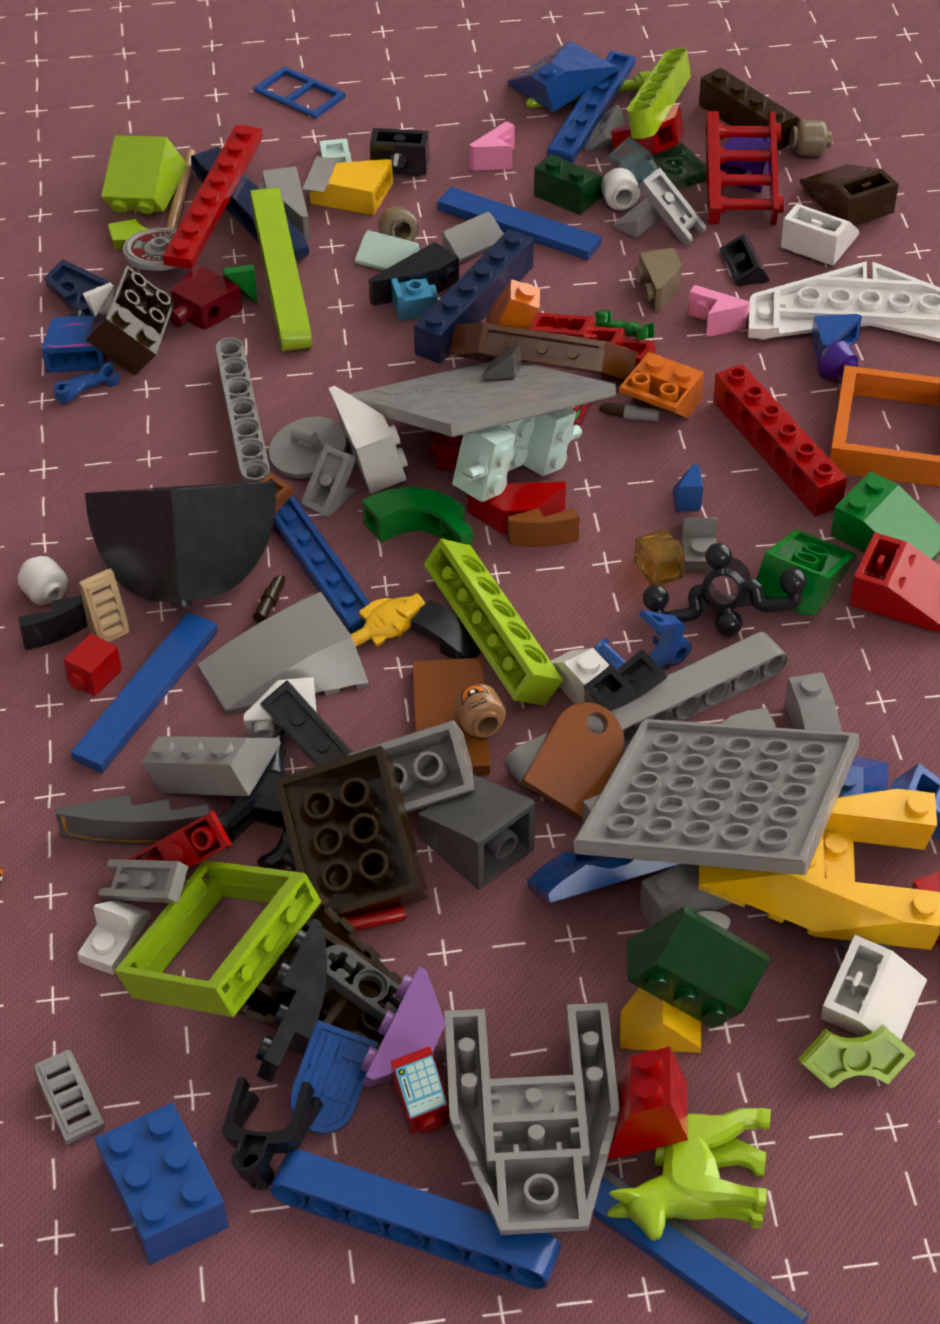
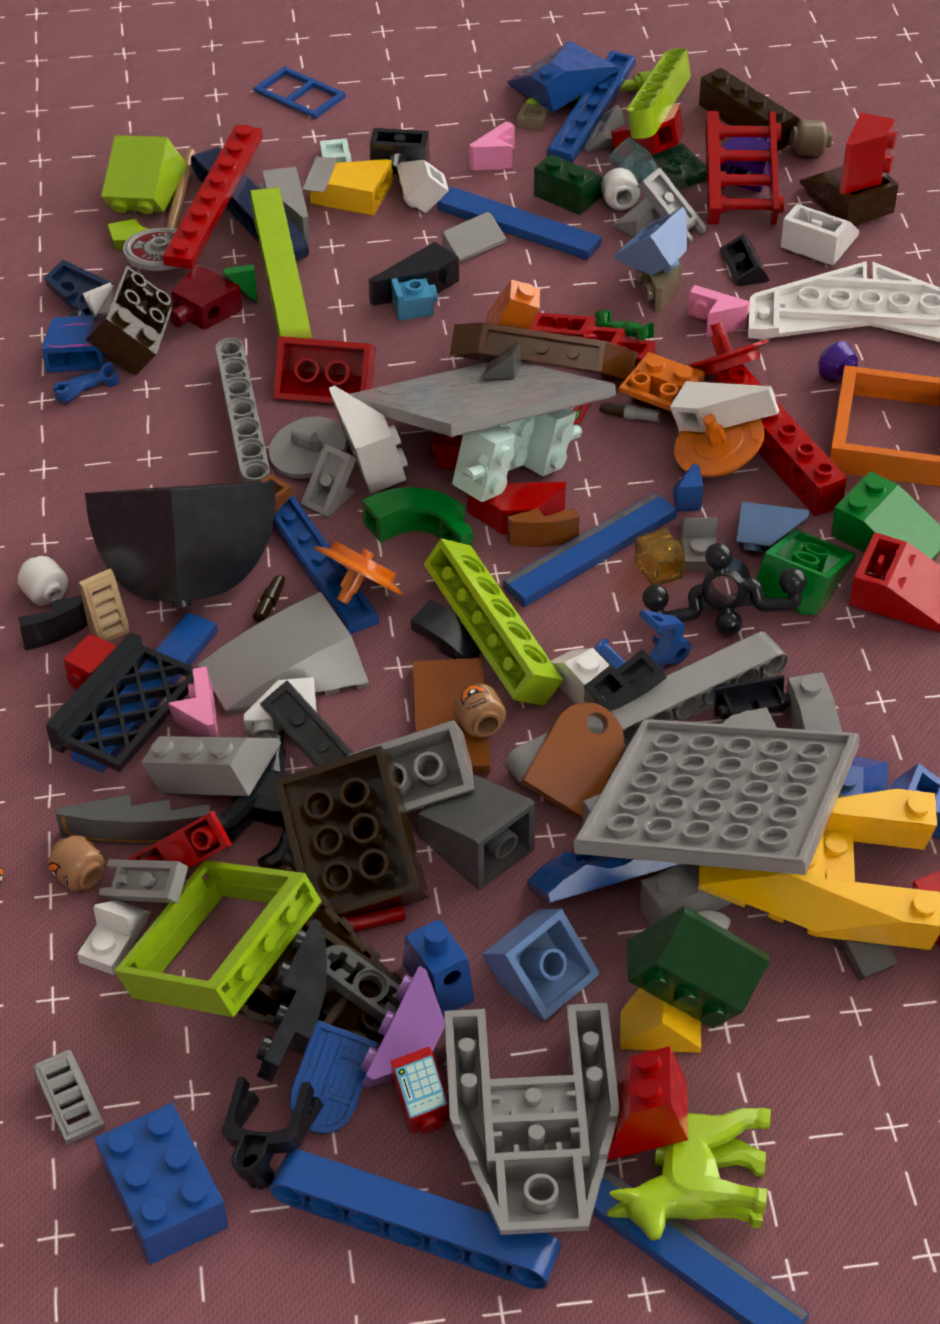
(76, 863): none -> medium nougat head
(101, 691): none -> black fence
(199, 711): none -> bright pink slope
(312, 366): none -> red slope
(359, 567): none -> orange piece
(383, 251): light aqua slope -> none
(387, 619): yellow animal -> none
(396, 215): dark tan head -> none
(421, 184): none -> white slope
(441, 956): none -> blue torso
(473, 294): dark blue brick -> none
(532, 117): none -> dark tan tile
(542, 962): none -> medium blue slope
(589, 549): none -> blue tile
(657, 245): none -> medium blue slope
(719, 448): none -> orange piece
(725, 356): none -> red piece
(727, 402): none -> white slope
(750, 696): none -> black hinge
(766, 524): none -> medium blue slope
(834, 329): blue slope -> none
(868, 153): none -> red slope
(873, 990): white slope -> none
(873, 1055): lime tile -> none

